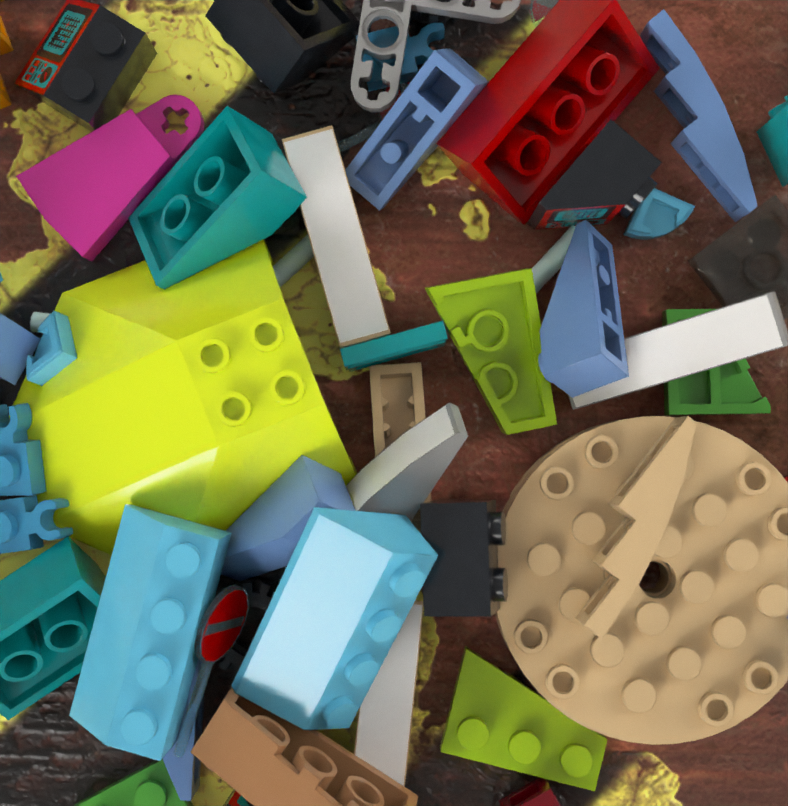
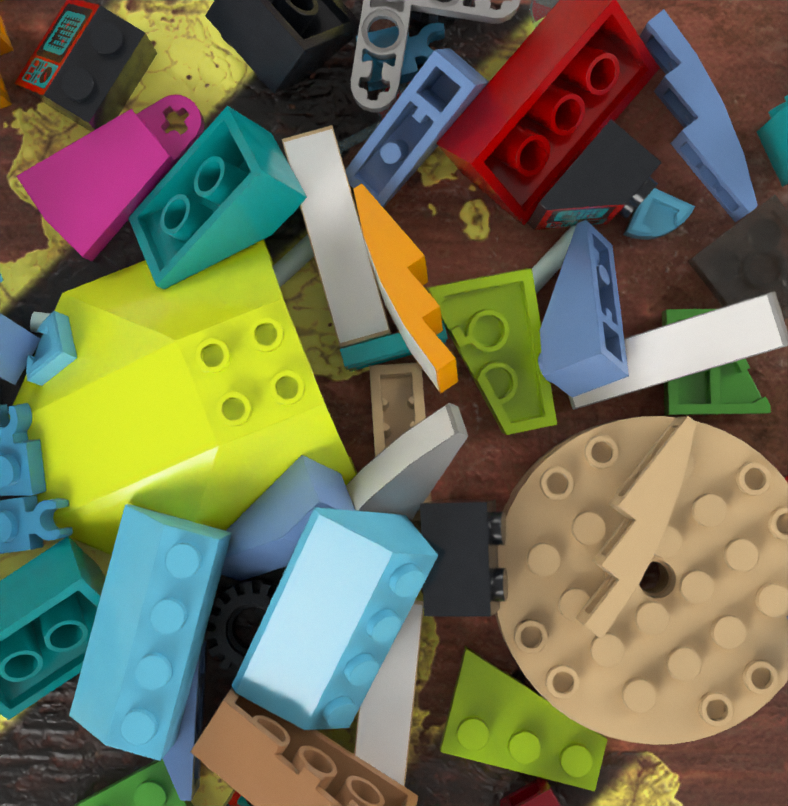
(214, 638): piece -> none
(400, 278): none -> light orange slope

